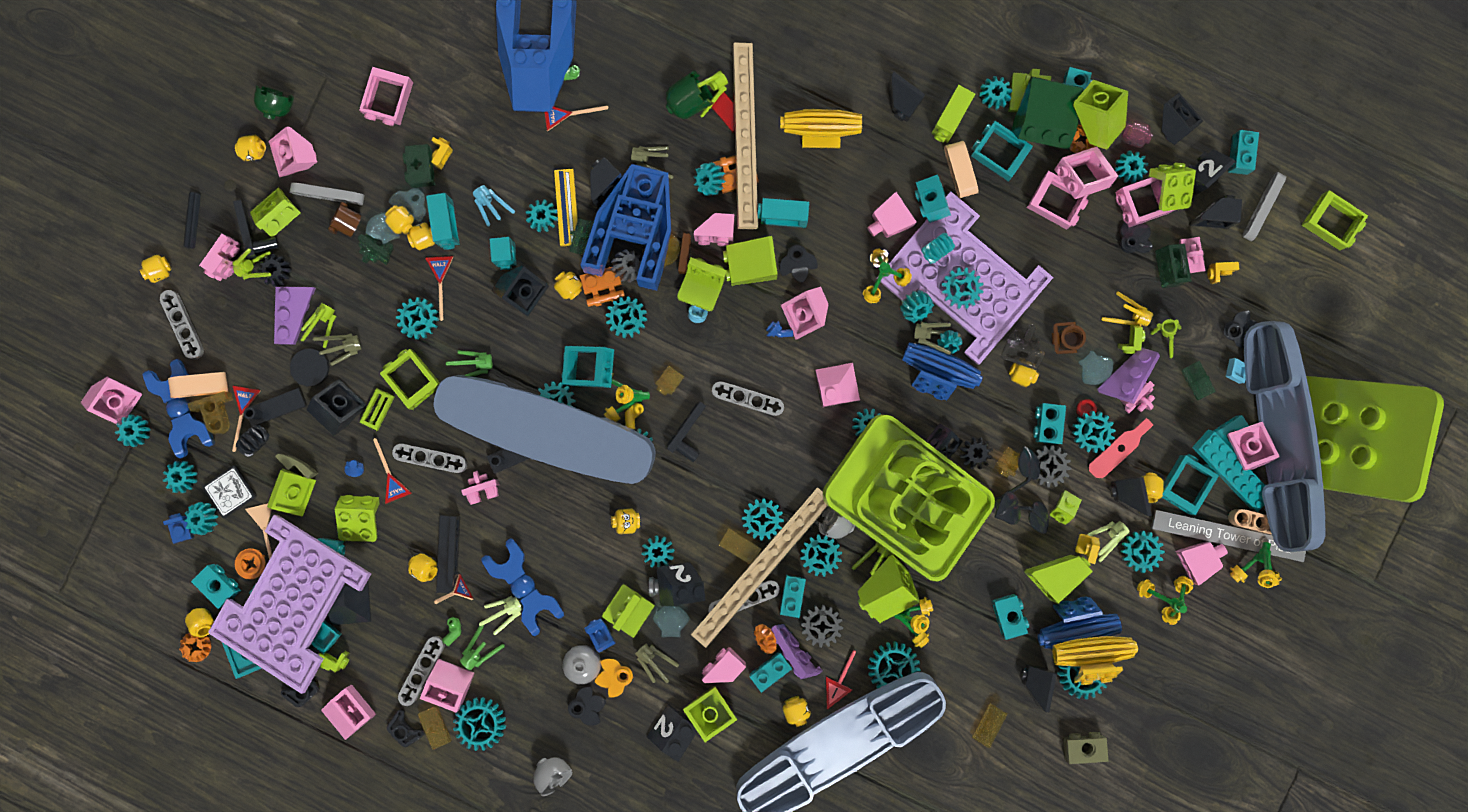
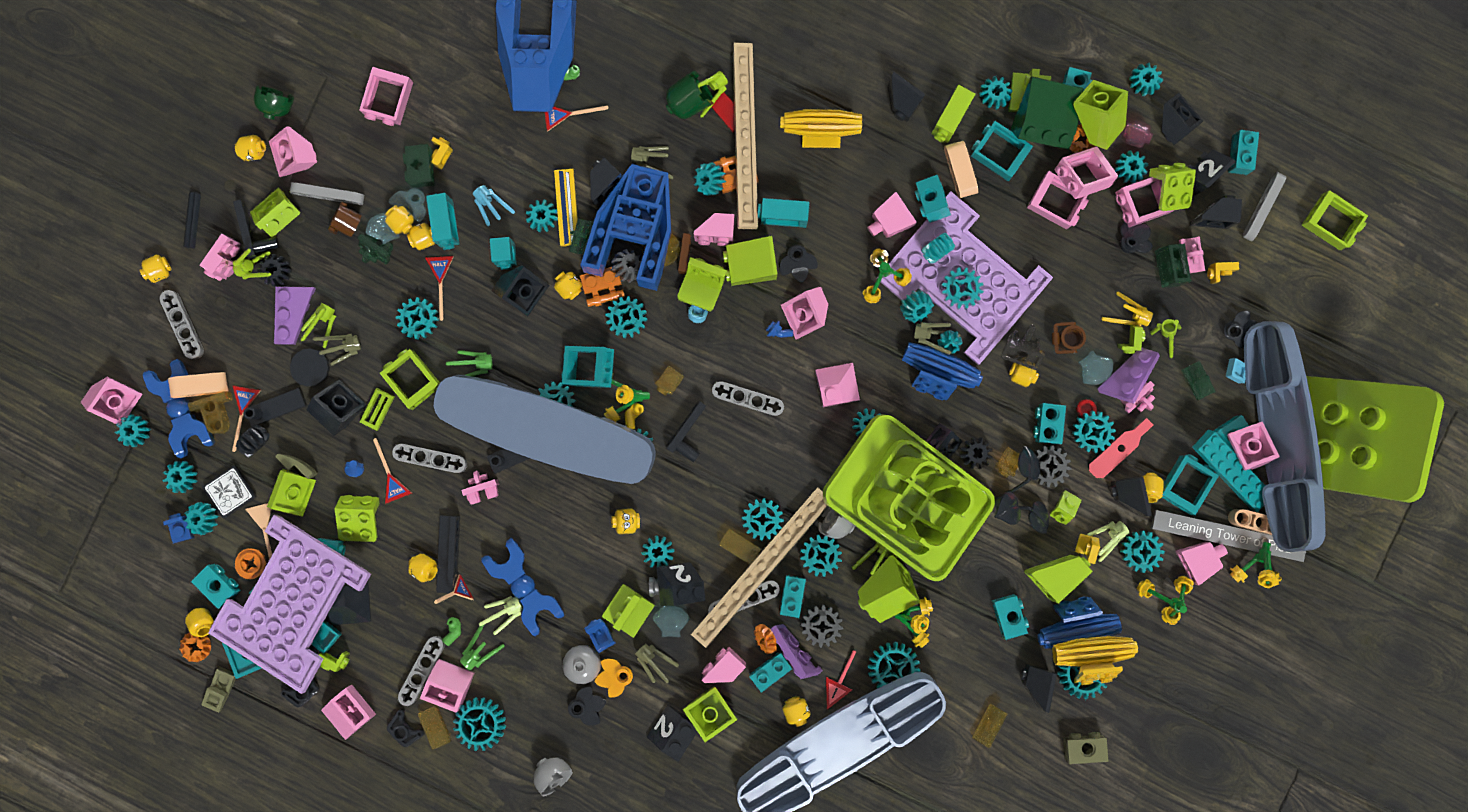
(219, 690): none -> olive slope
(1150, 74): none -> teal gear

